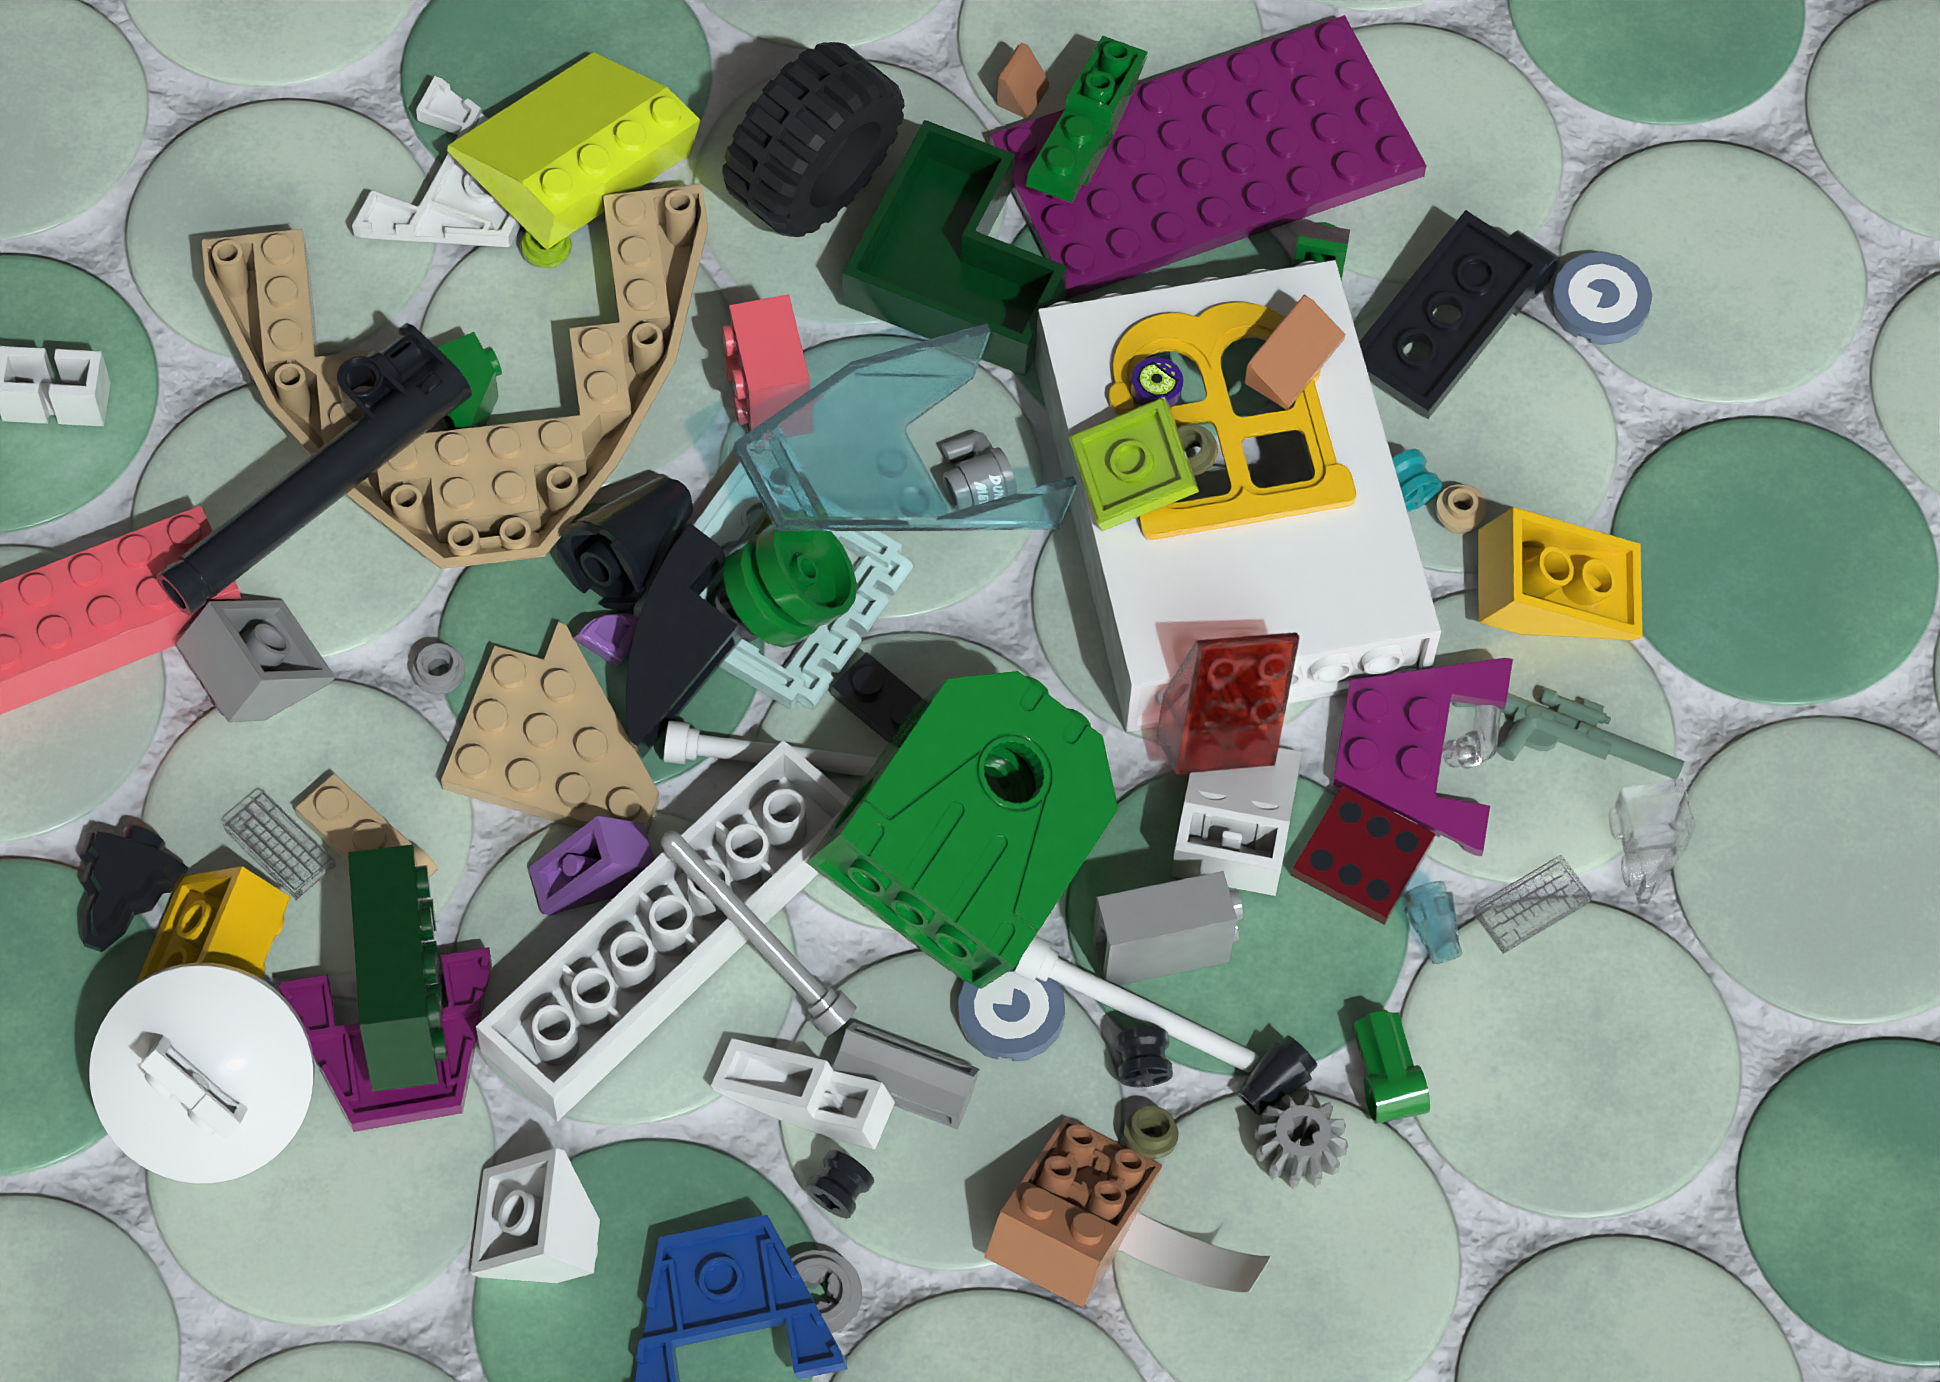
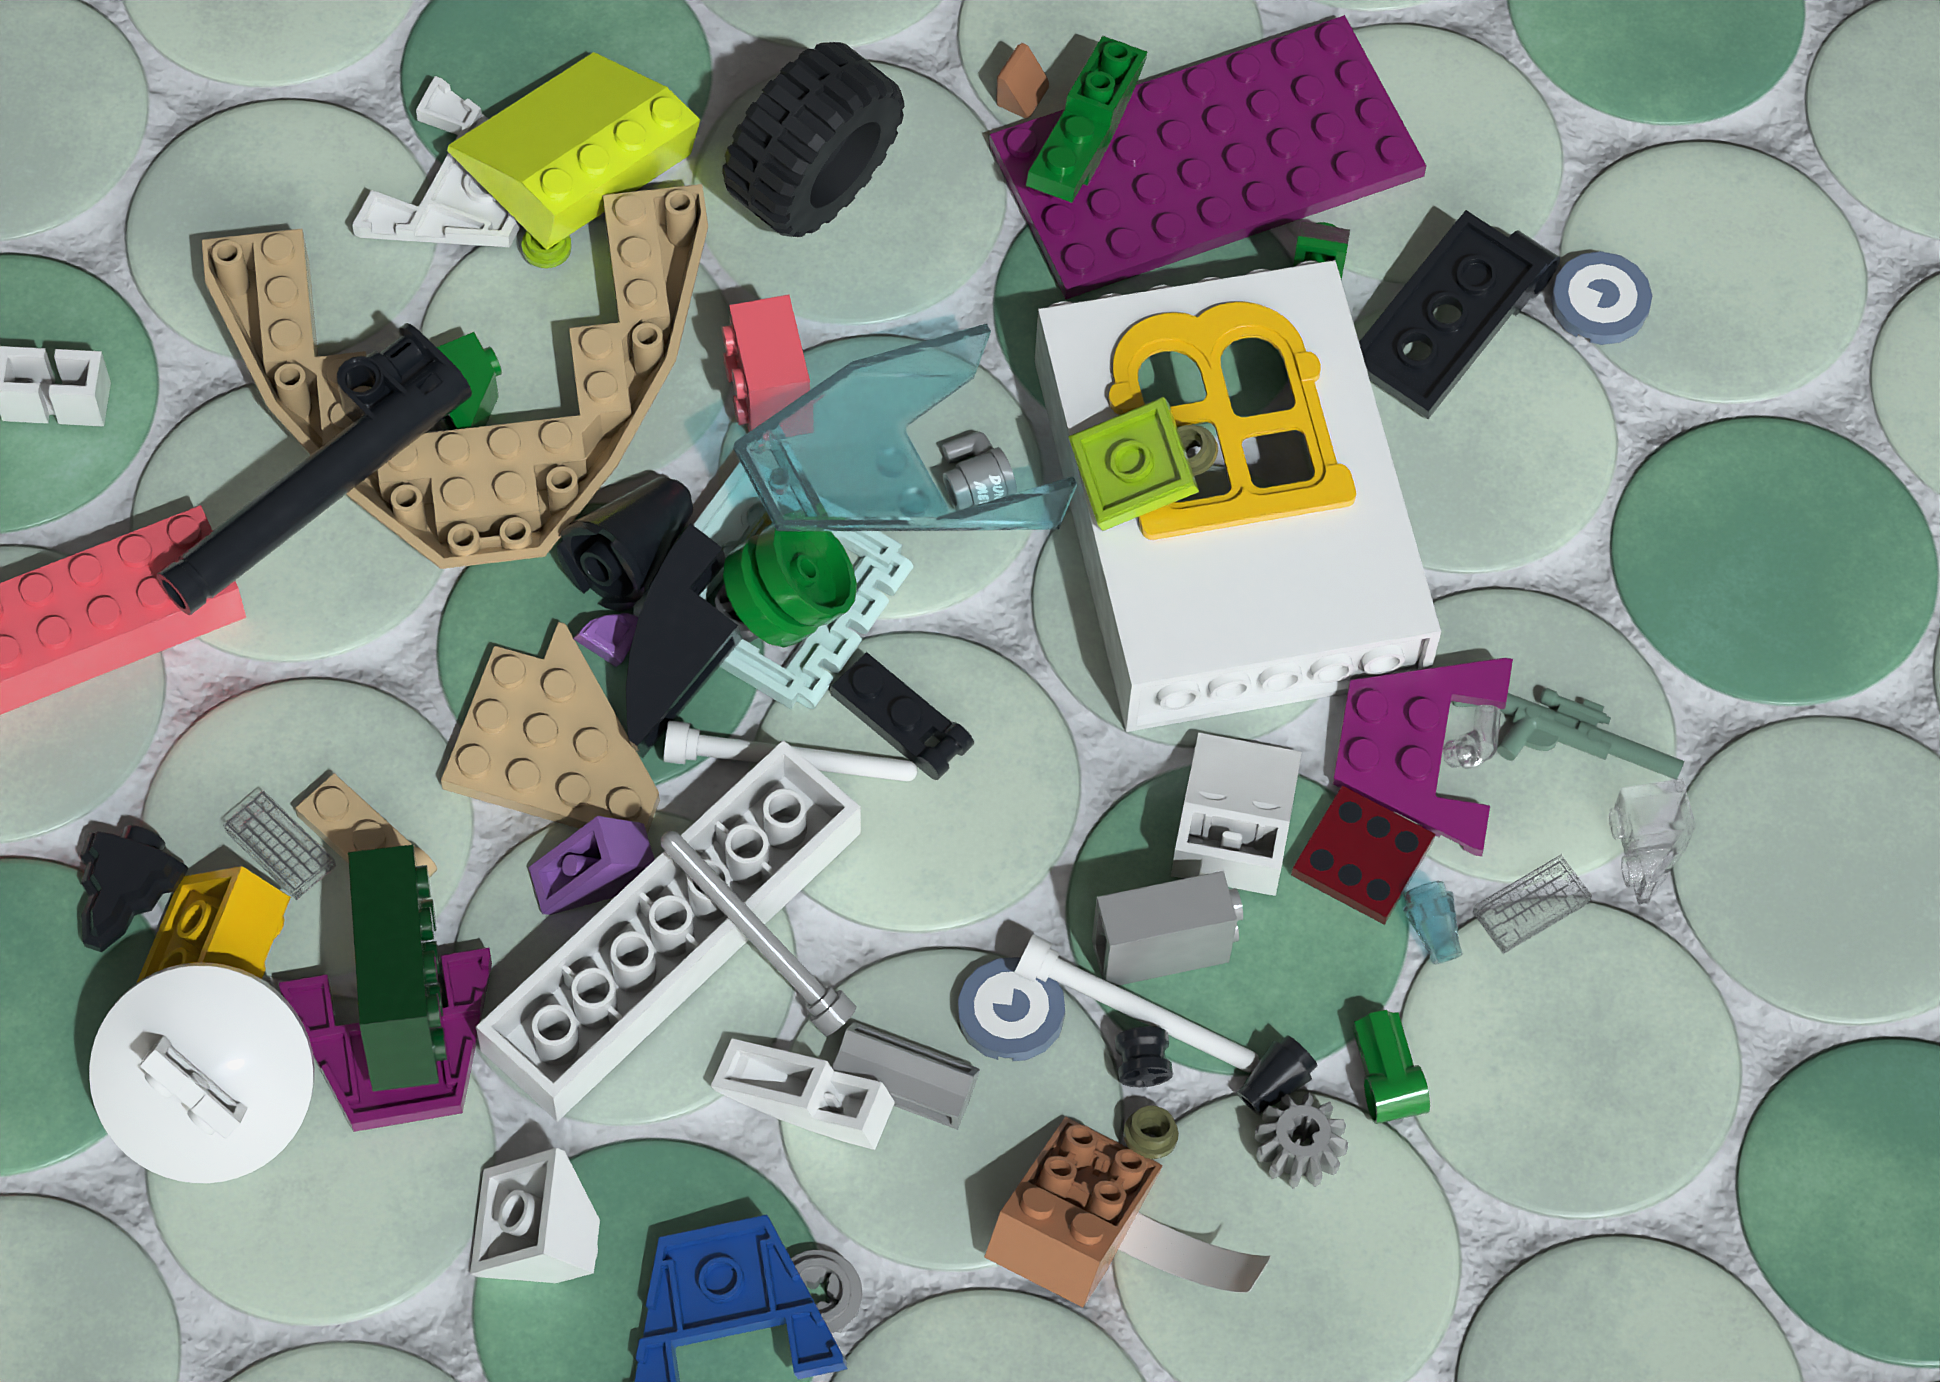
(253, 658): light grey slope -> none
(438, 656): light grey plate -> none
(839, 1184): black wheel -> none
(931, 257): dark green piece -> none
(947, 854): green piece -> none
(1156, 379): tile -> none
(1228, 703): clear red slope -> none
(1294, 353): nougat slope -> none
(1415, 481): teal wheel -> none
(1459, 520): tan plate -> none
(1558, 579): yellow slope -> none

